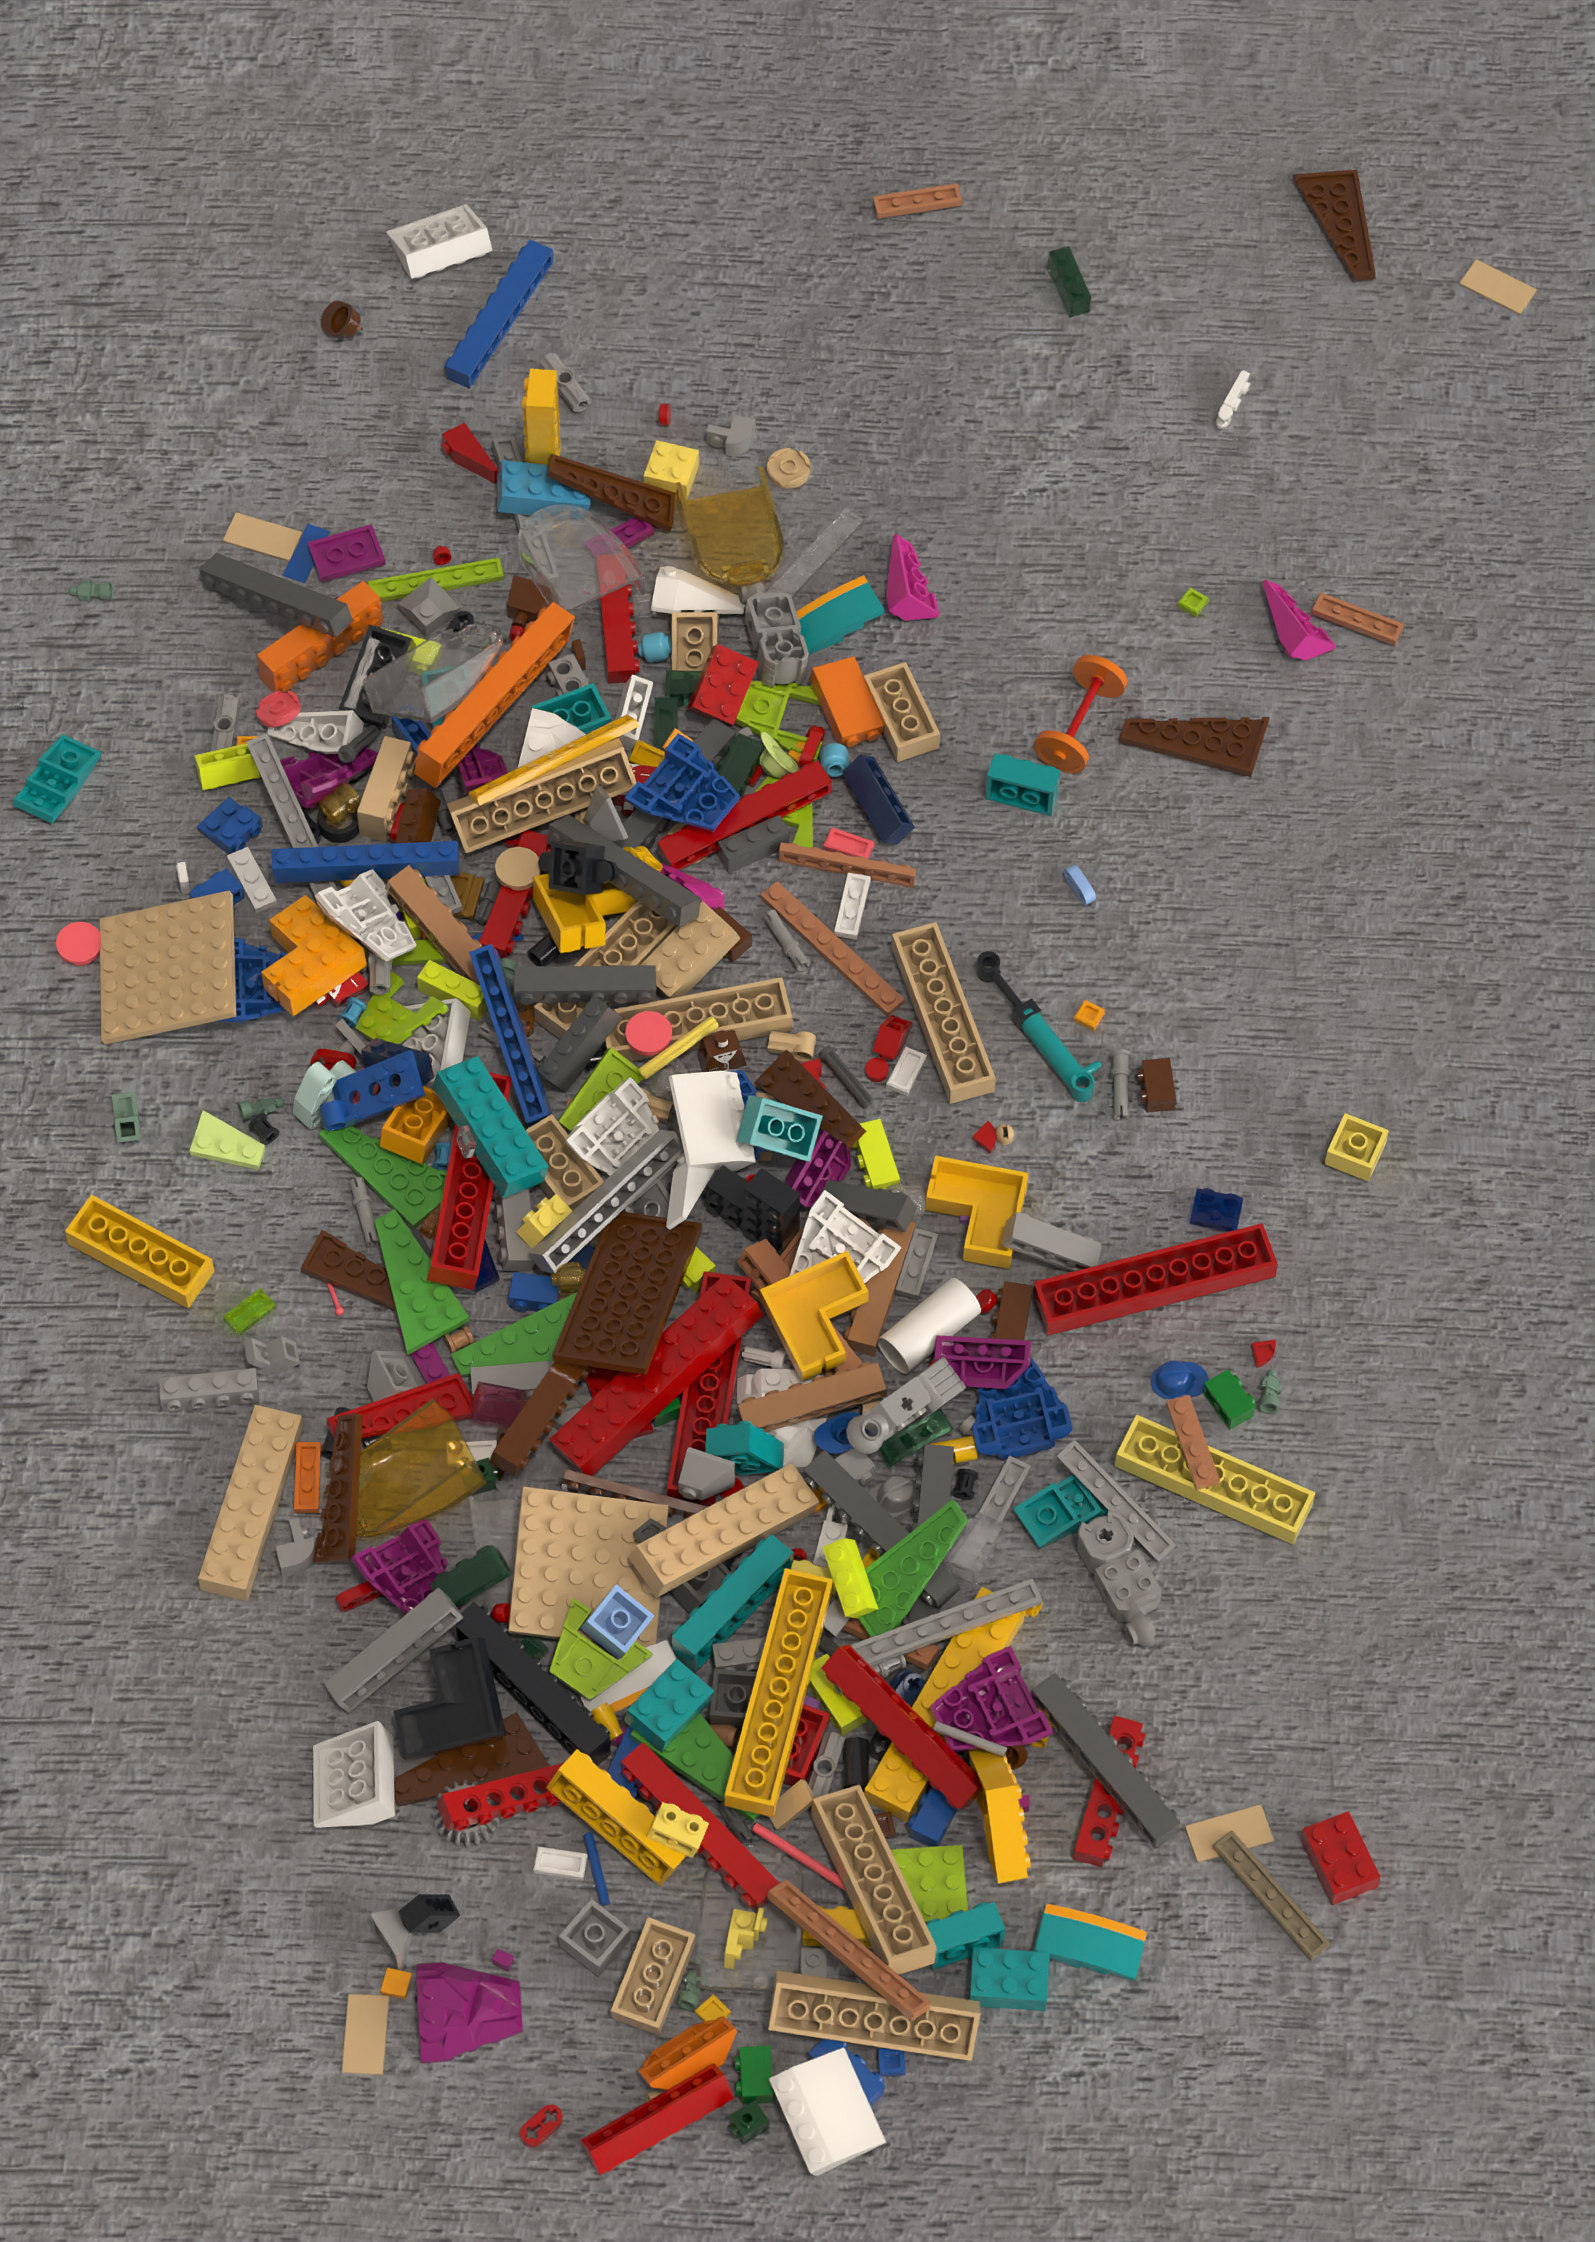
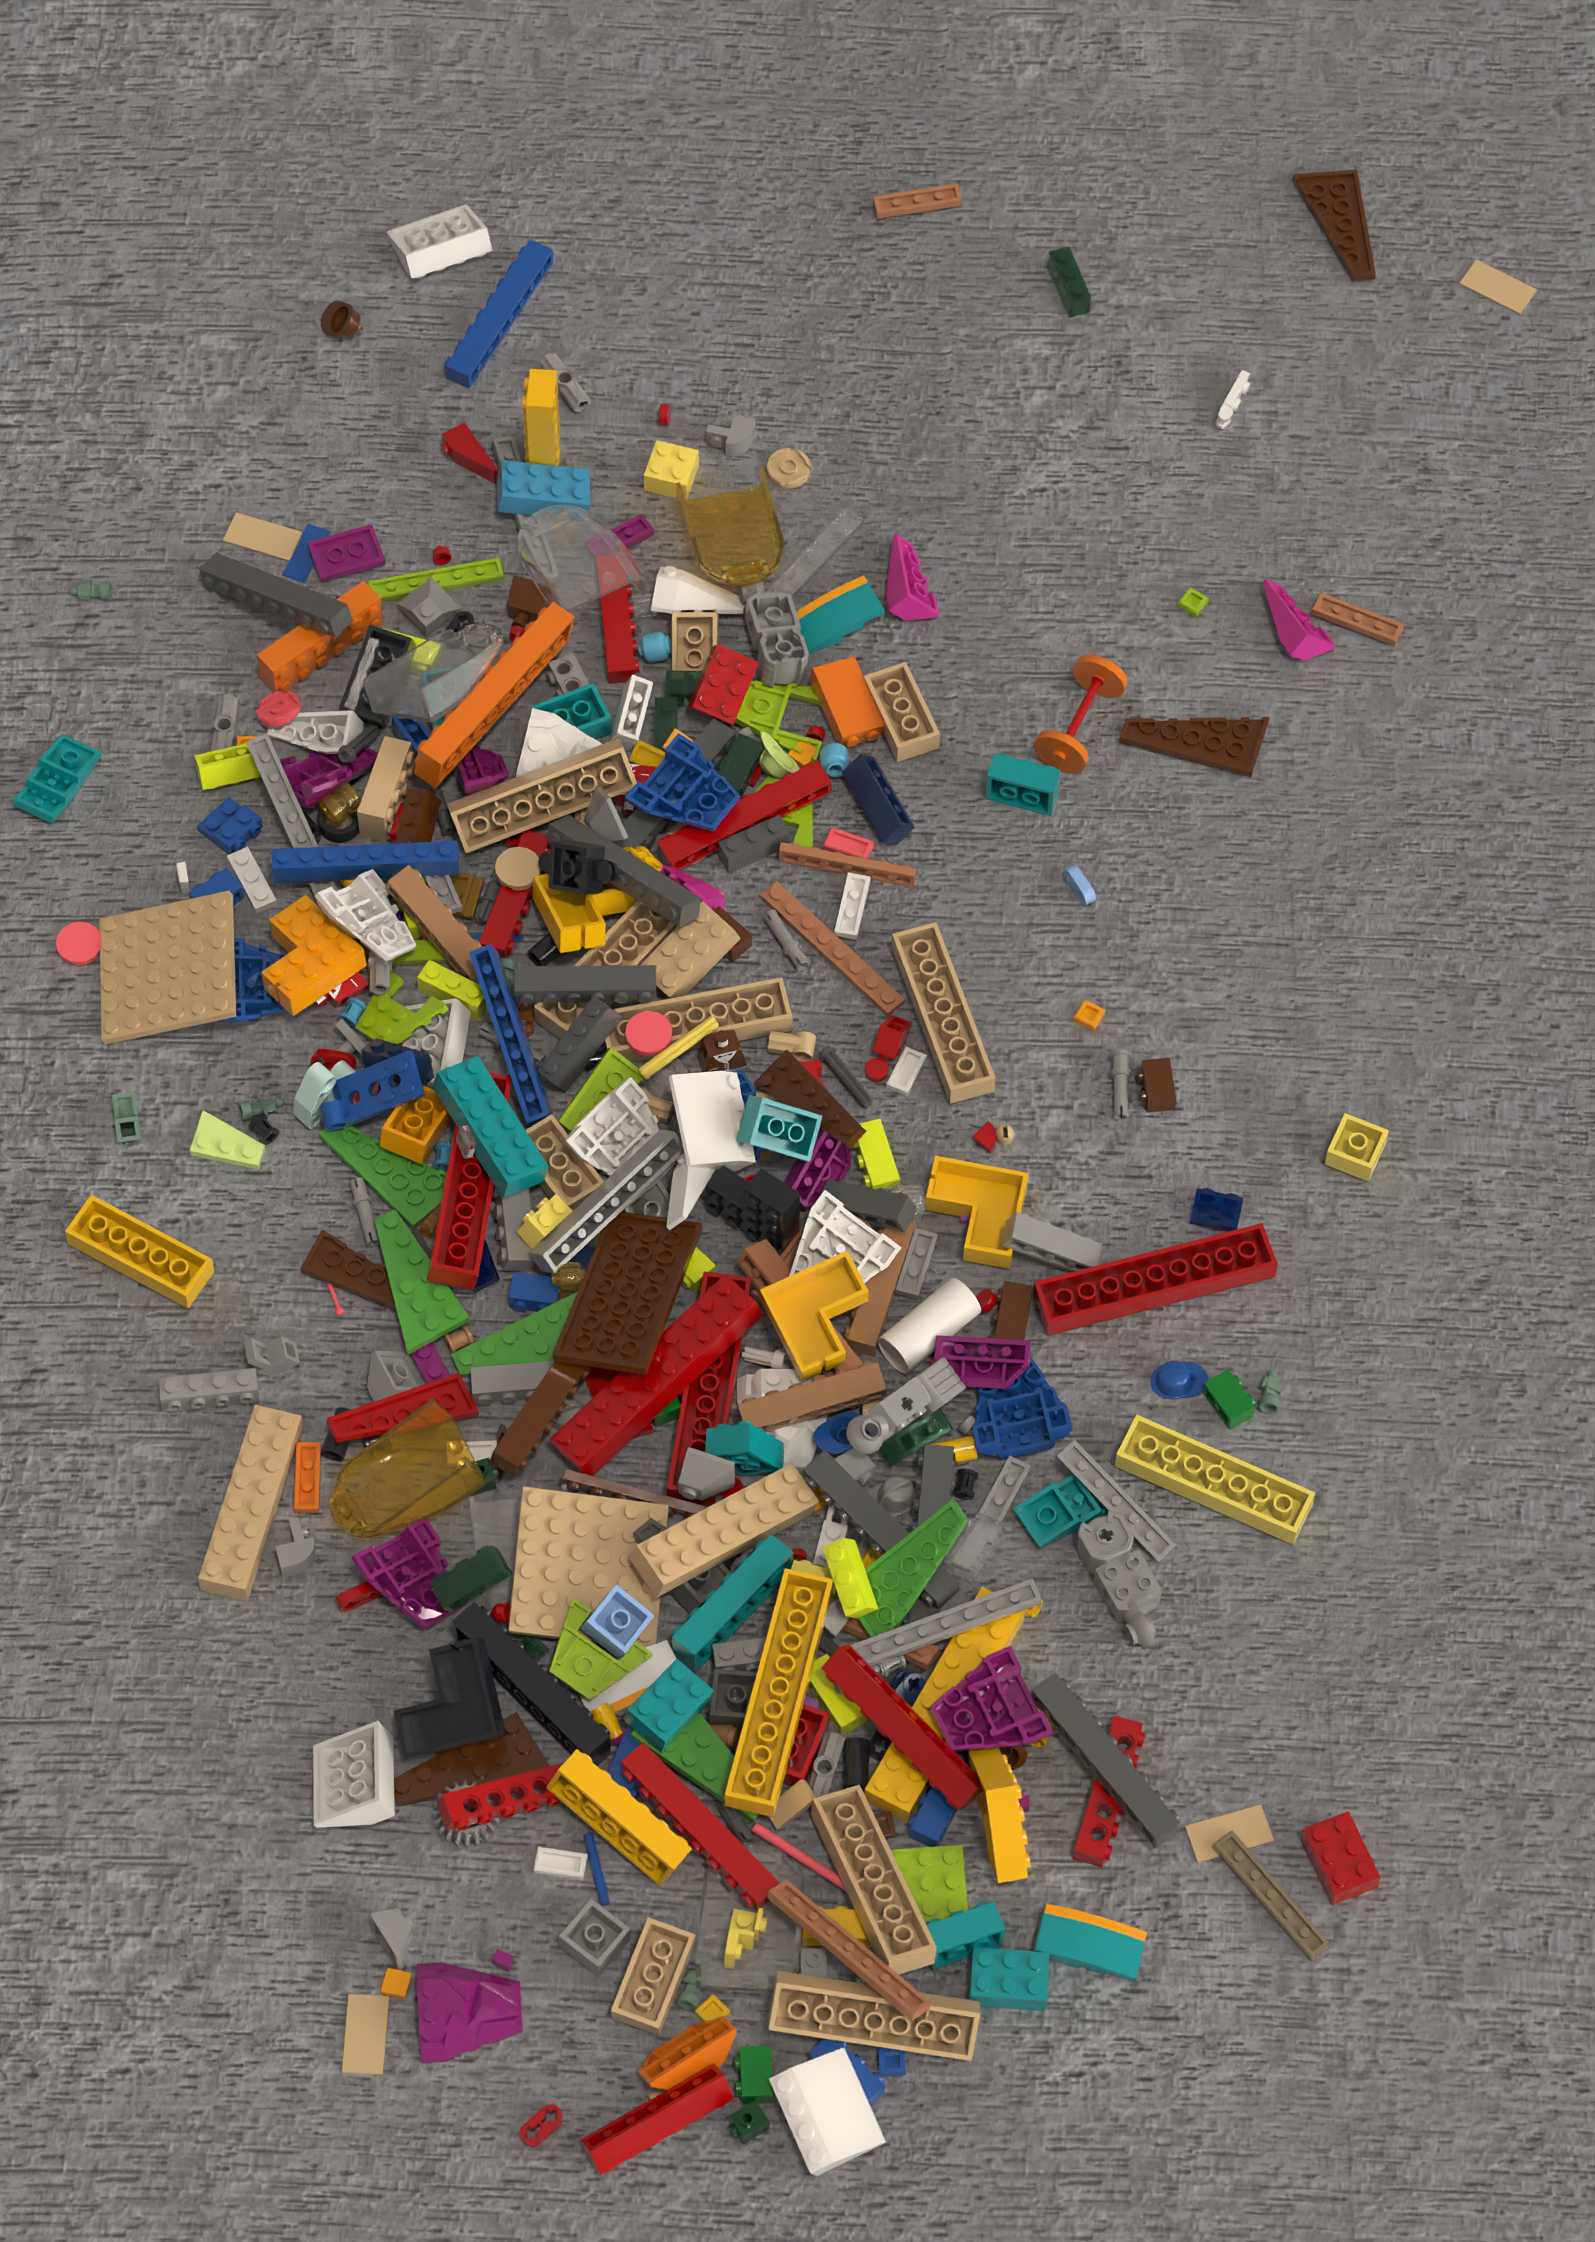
(249, 1312): clear neon green plate -> none
(339, 1528): reddish brown wing -> none
(393, 1650): light grey brick -> none
(429, 1913): black brick -> none
(497, 1403): clear pink brick -> none
(553, 759): yellow tile -> none
(578, 652): reddish brown tile -> none
(628, 495): reddish brown wing -> none
(677, 1829): light yellow brick -> none
(810, 748): red beam -> none
(970, 1739): light grey bar -> none
(1028, 1019): teal piece -> none
(1192, 1442): nougat plate -> none
(1263, 1352): red tile -> none

